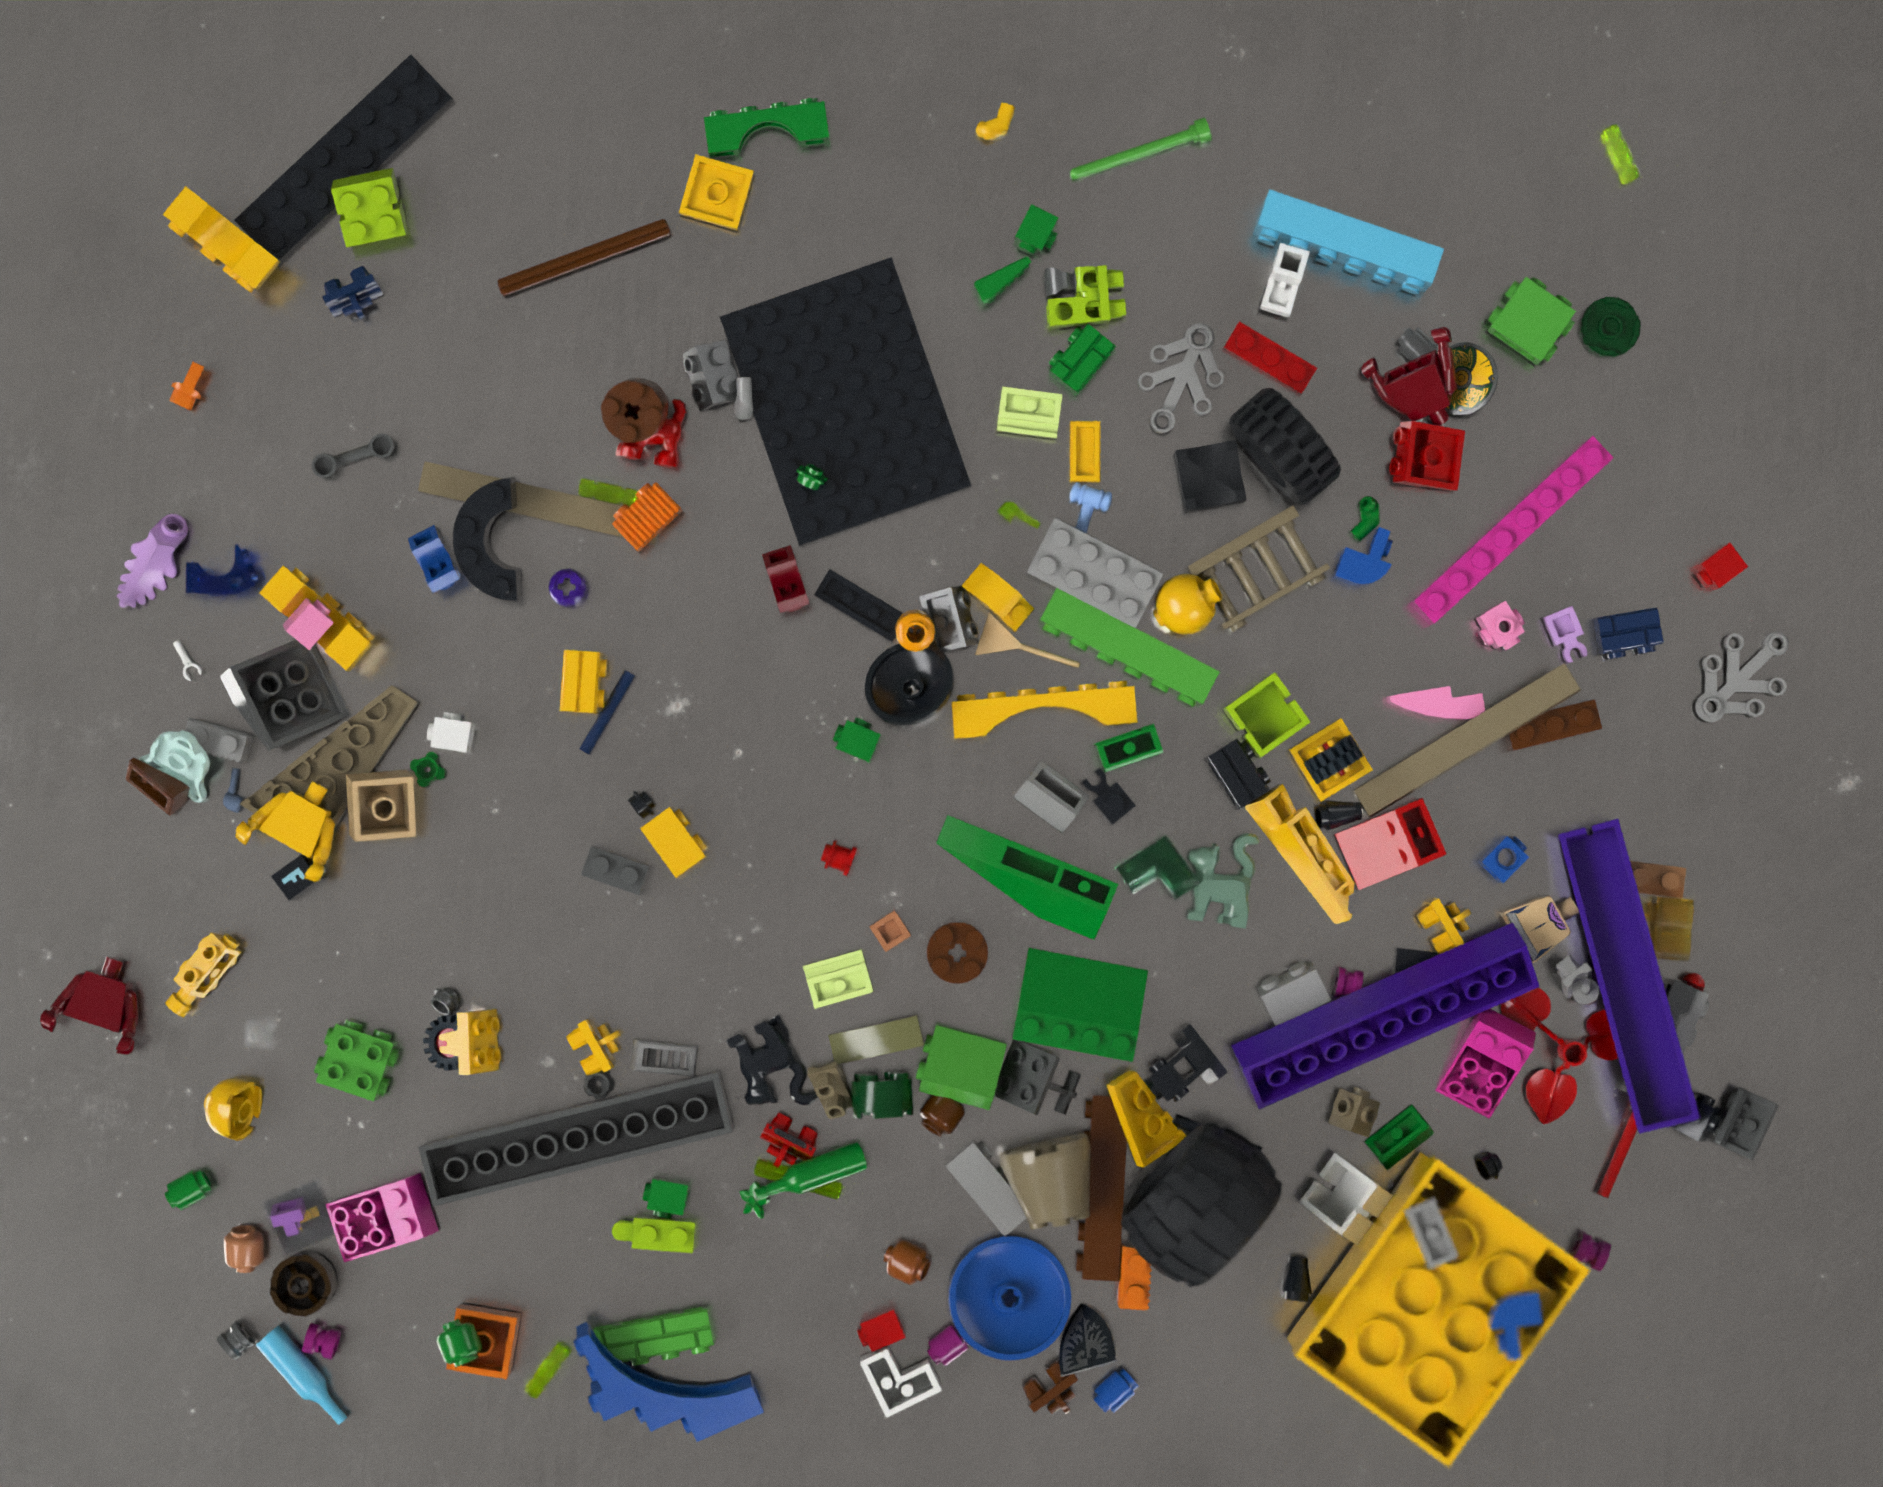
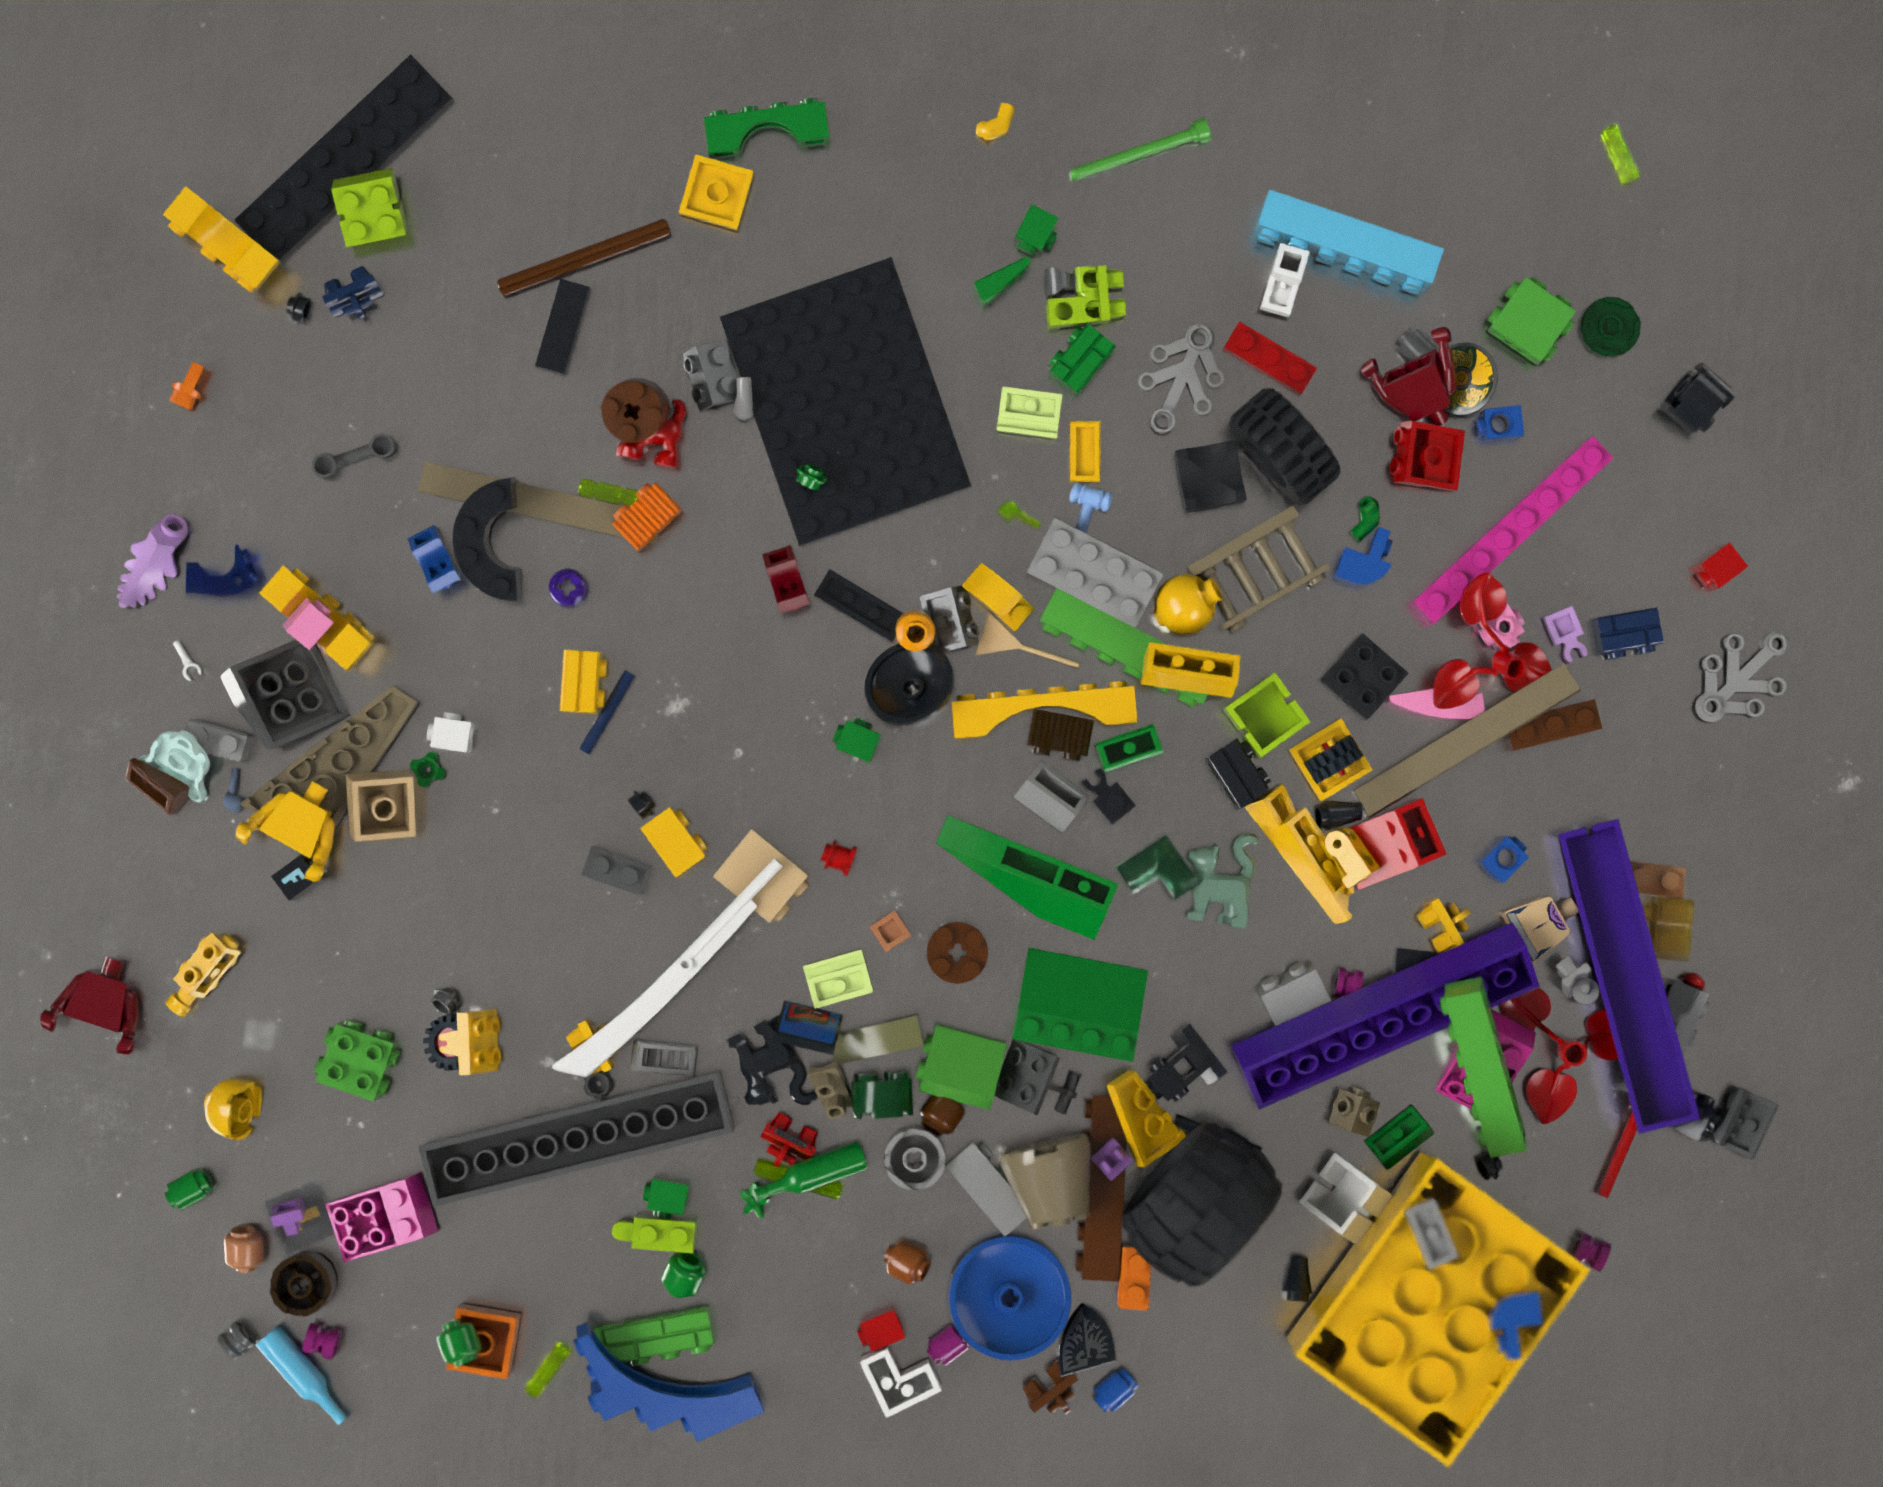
(298, 308): none -> black plate
(562, 326): none -> black tile
(616, 1033): none -> white piece
(683, 1275): none -> green head
(748, 861): none -> tan brick
(808, 1027): none -> slope
(917, 1175): none -> light grey brick
(1060, 734): none -> dark brown brick
(1111, 1159): none -> medium lavender tile
(1190, 670): none -> yellow brick
(1351, 854): none -> yellow leg
(1364, 676): none -> black brick
(1455, 681): none -> red plant
(1485, 1067): none -> bright green brick
(1512, 417): none -> blue brick
(1697, 399): none -> black brick

